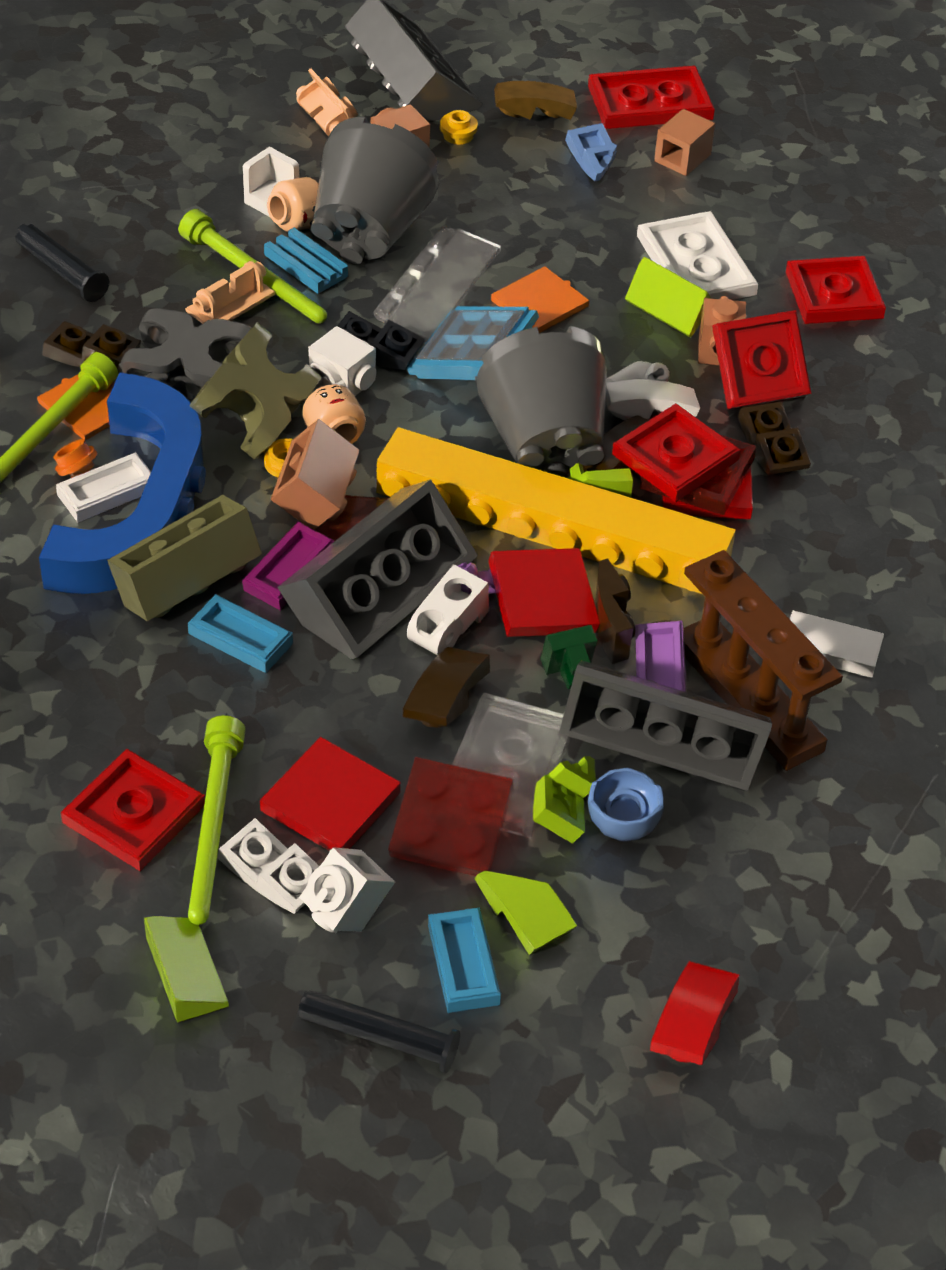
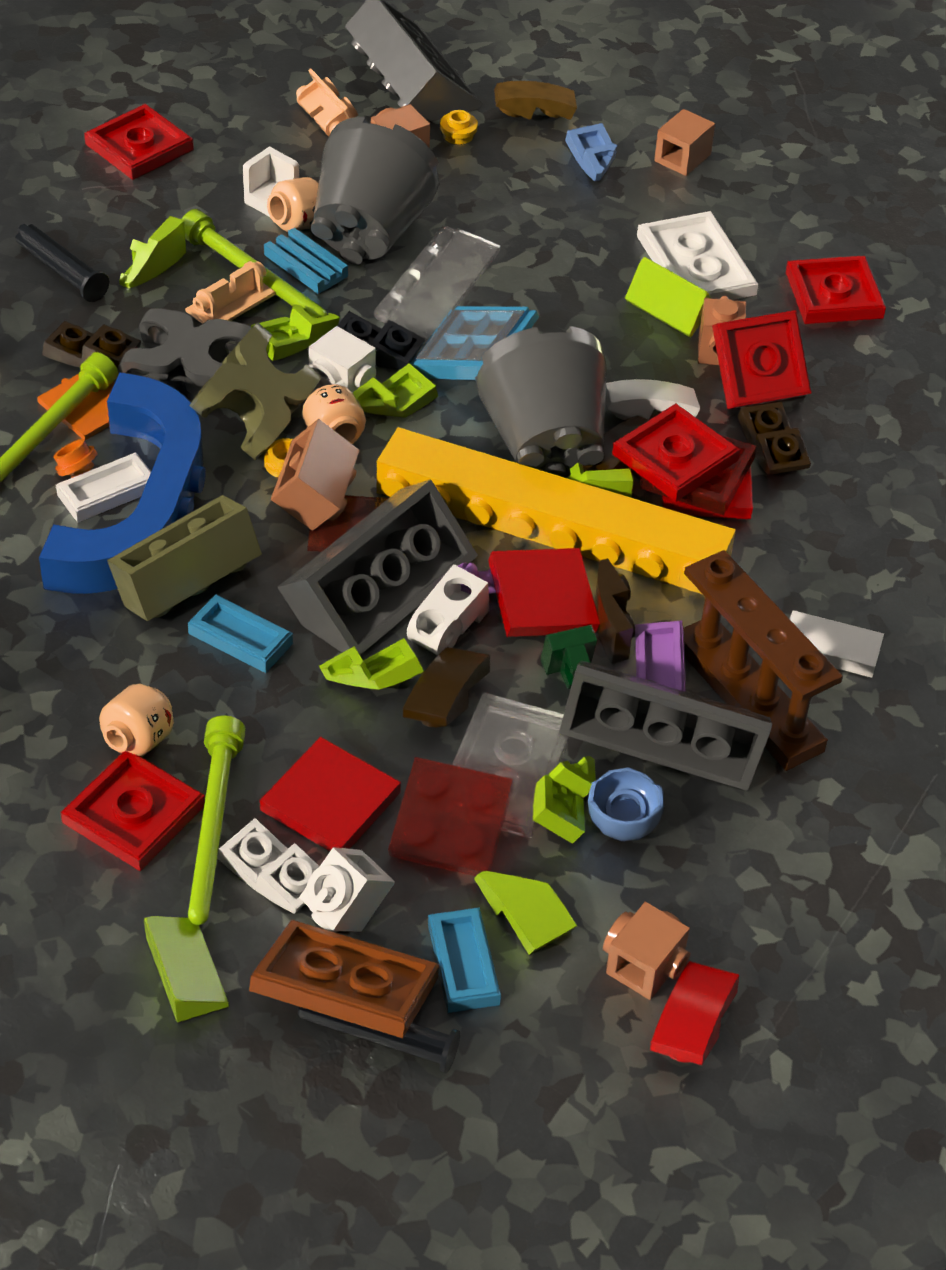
(136, 719): none -> light nougat head
(138, 141): none -> red tile
(156, 256): none -> lime slope
(282, 561): magenta tile -> none
(296, 332): none -> lime slope
(345, 978): none -> dark orange tile
(376, 672): none -> lime slope
(397, 396): none -> lime slope
(542, 292): orange piece -> none
(641, 370): white arm -> none
(646, 949): none -> nougat brick
(649, 96): red tile -> none

